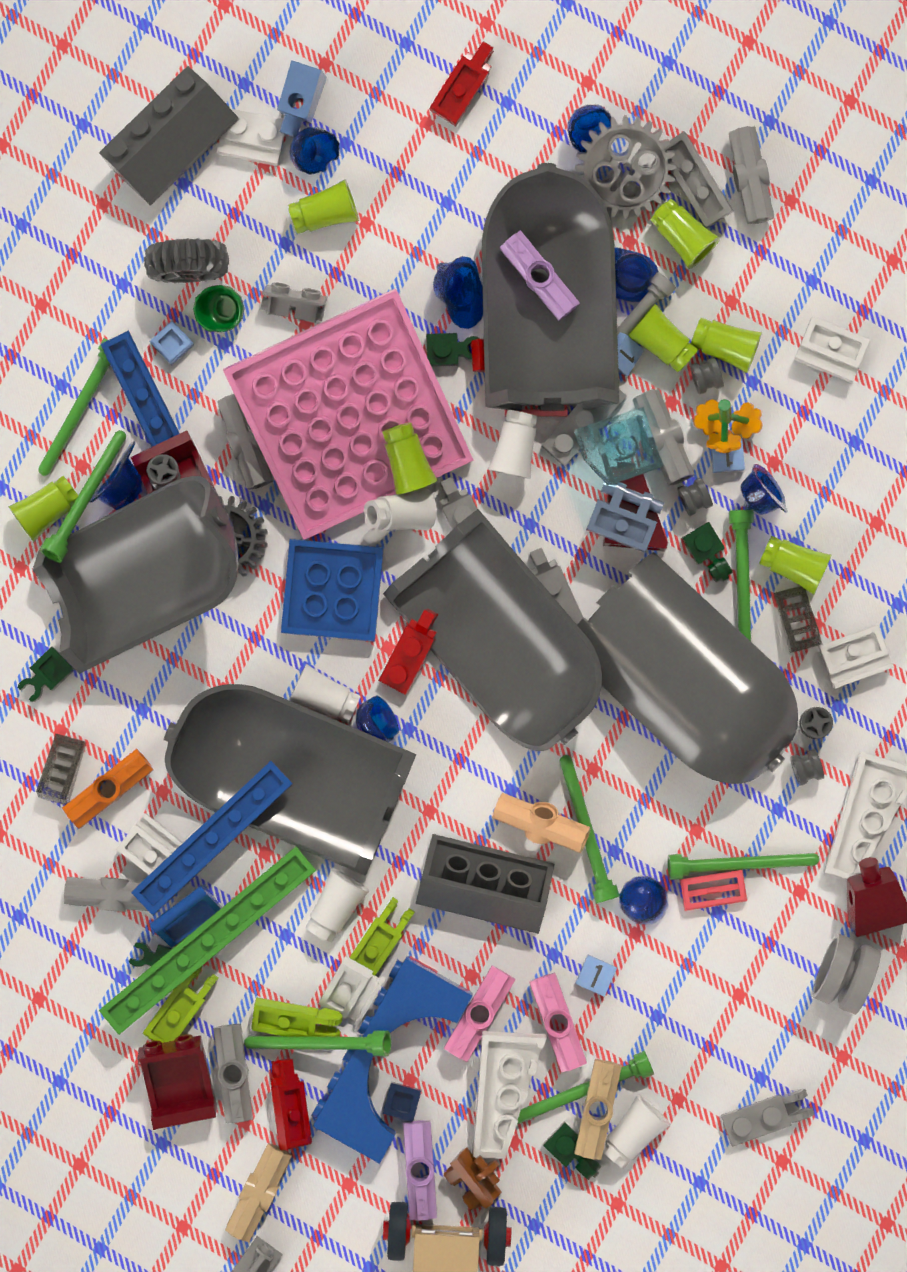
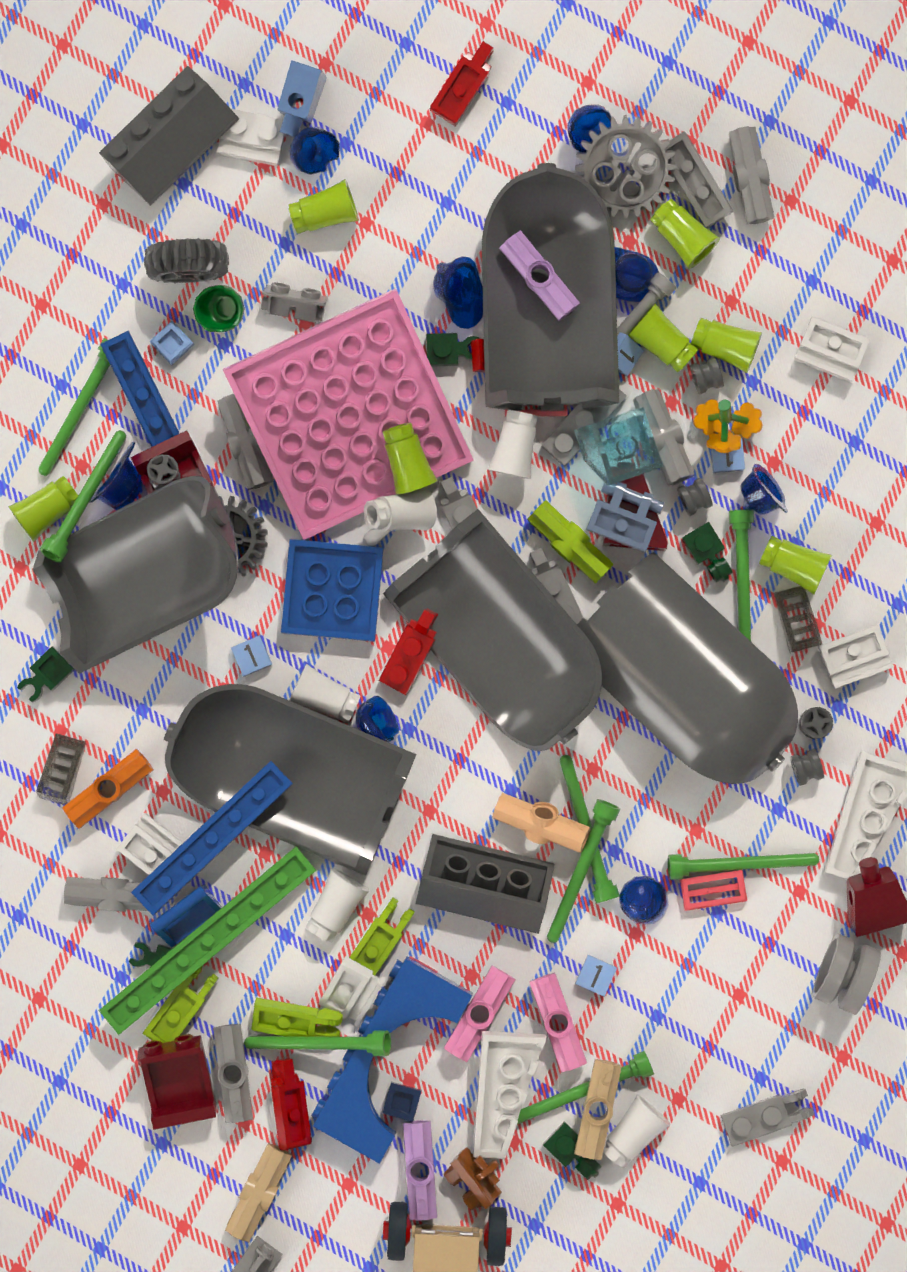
(251, 656): none -> light blue tile
(570, 541): none -> lime piece
(604, 815): none -> bright green piece

